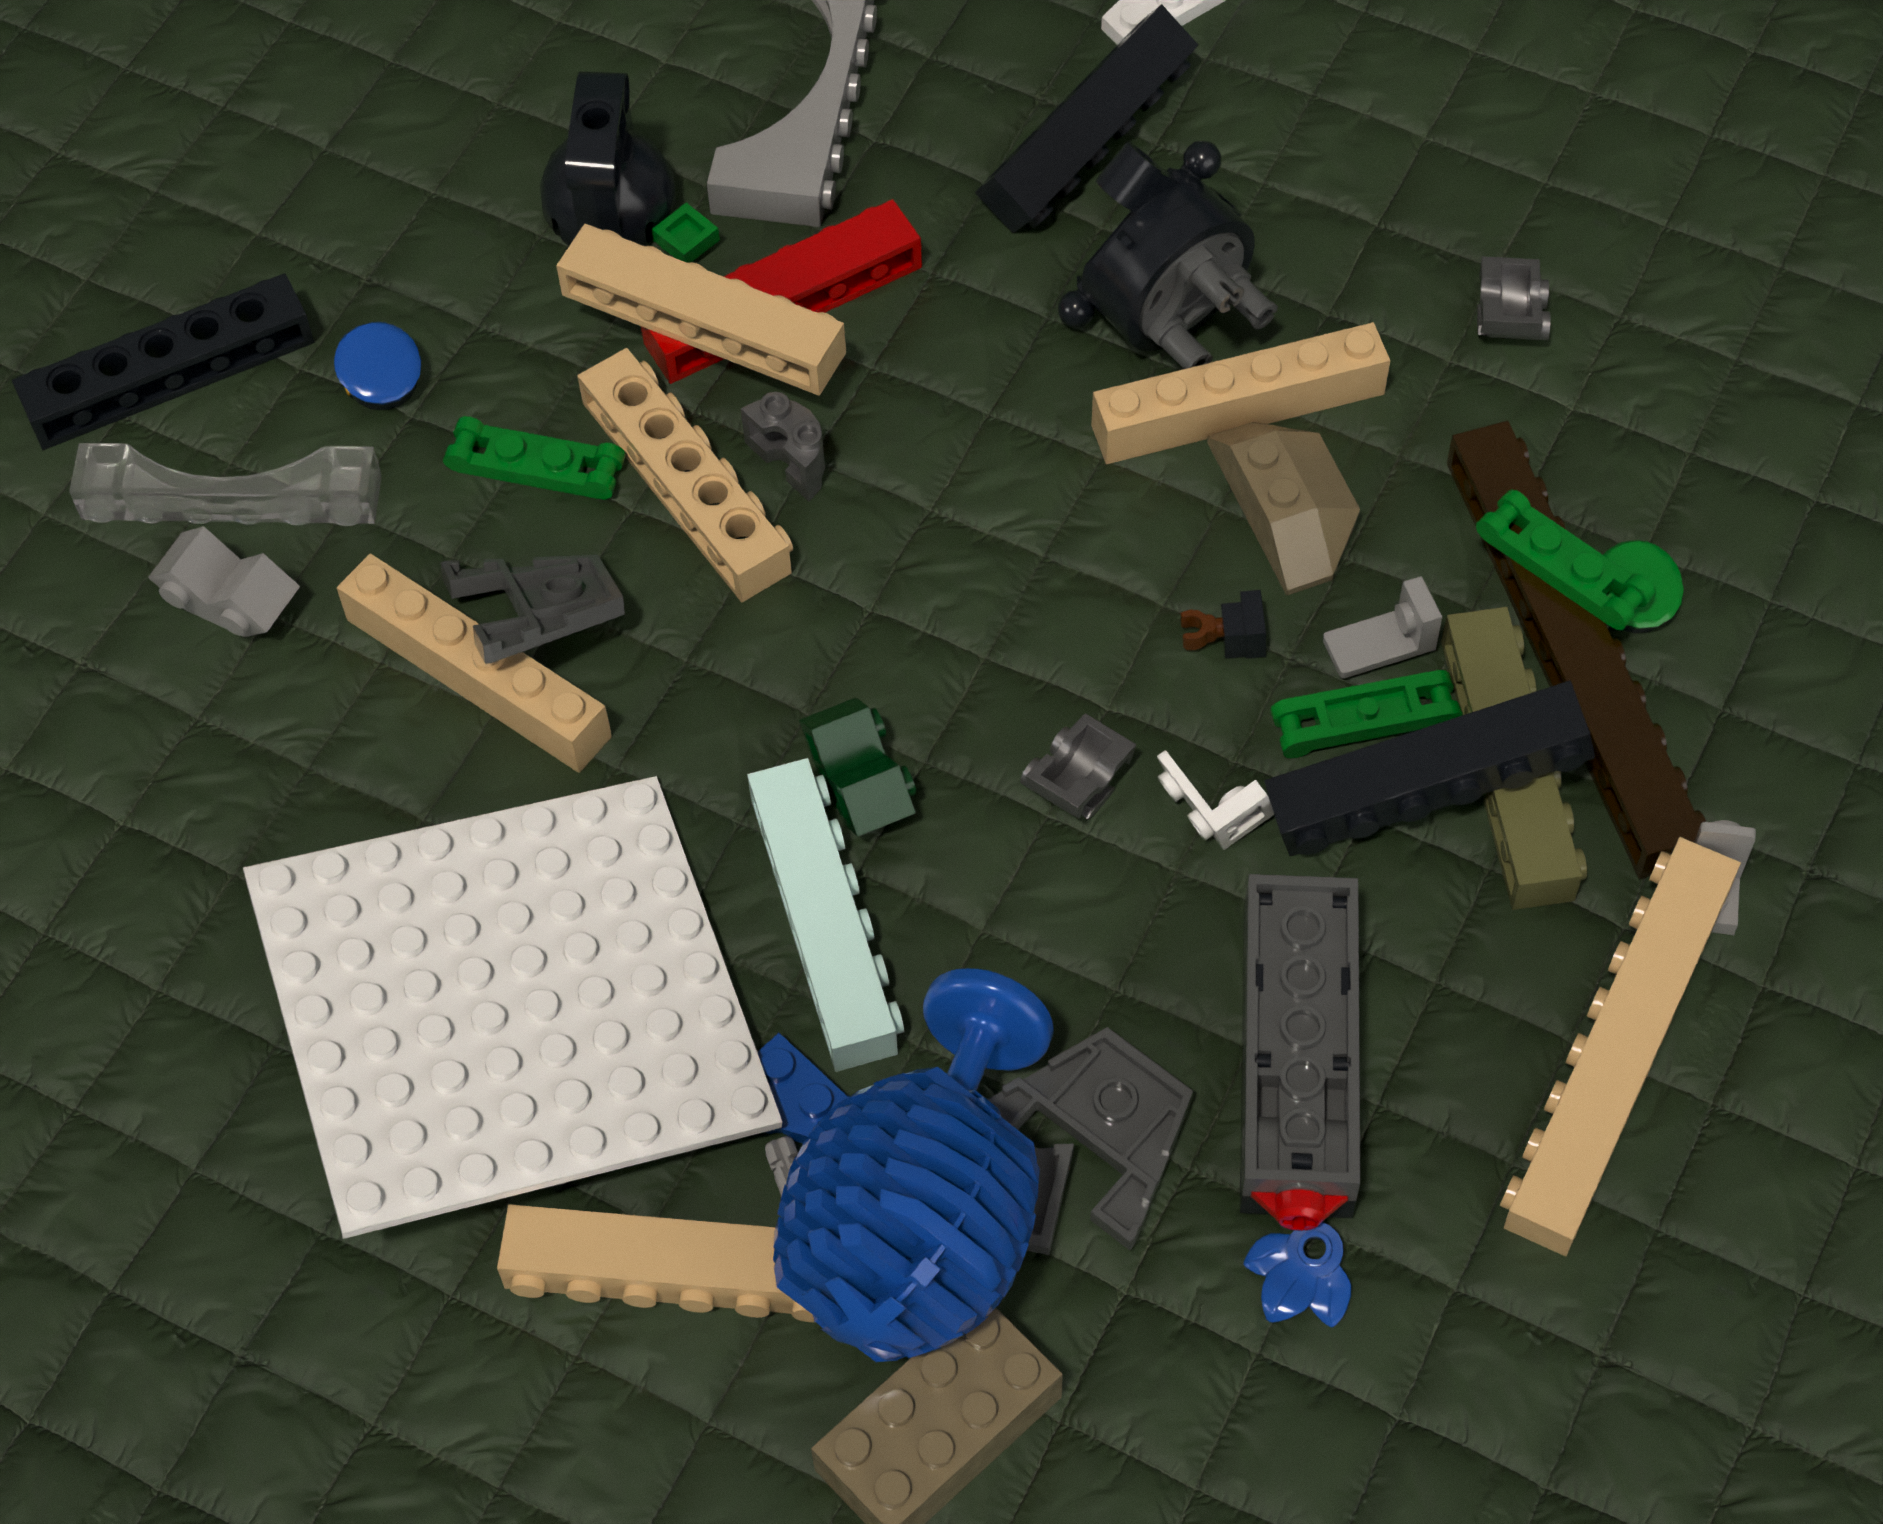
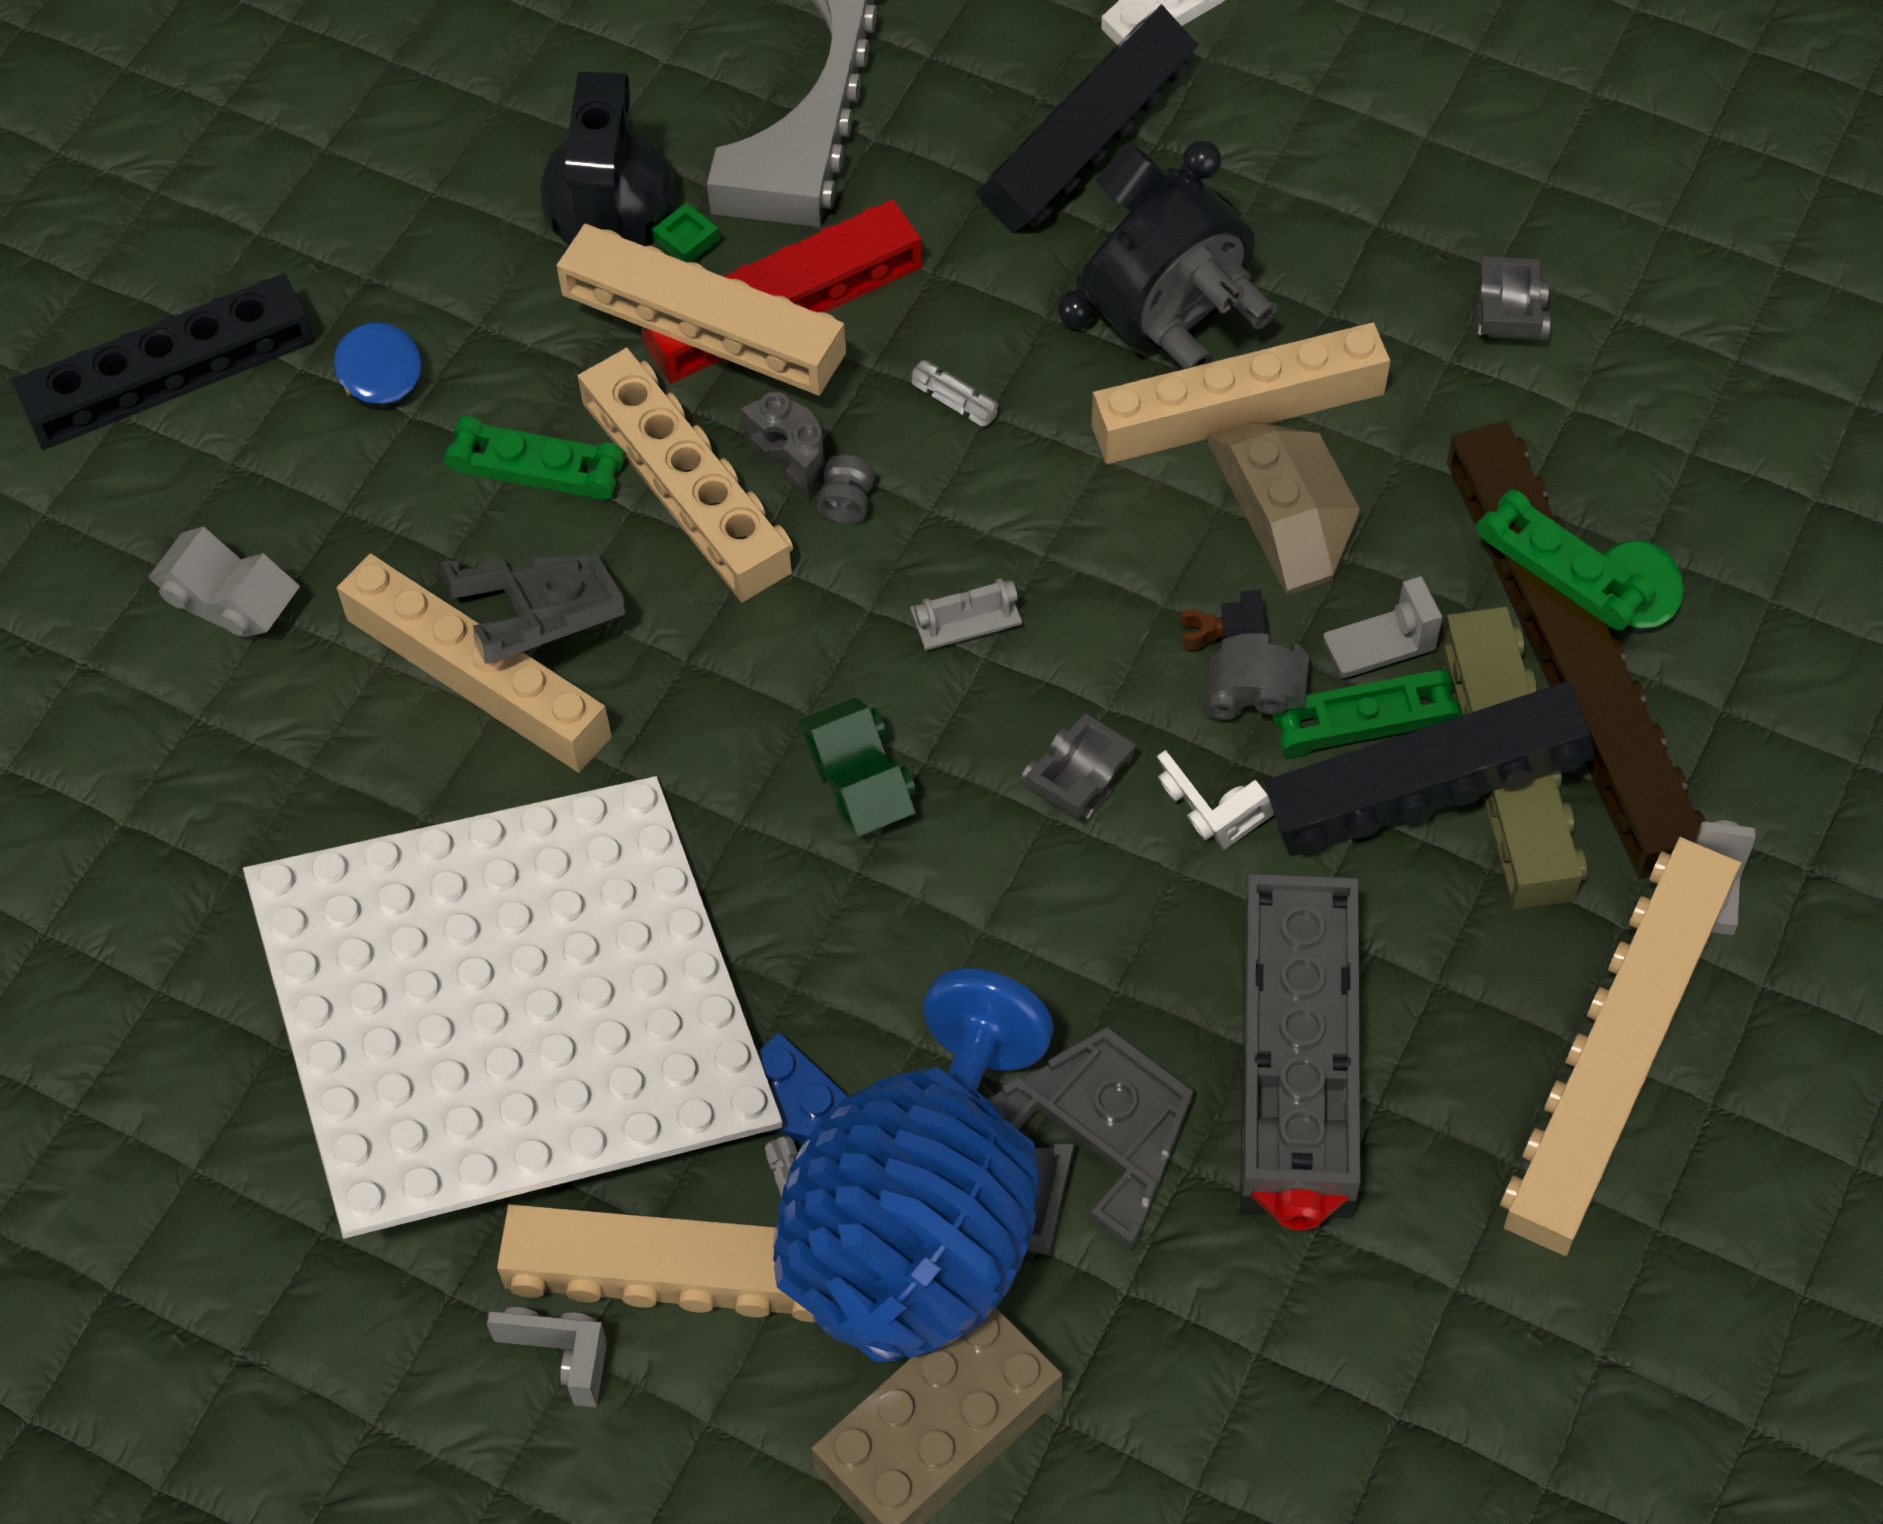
(323, 487): clear arch -> none
(574, 1331): none -> light grey bracket
(823, 914): light aqua brick -> none
(844, 495): none -> flat silver wheel
(954, 393): none -> light grey axle
(966, 614): none -> light grey hinge
(1255, 674): none -> flat silver cylinder
(1297, 1281): blue plate -> none

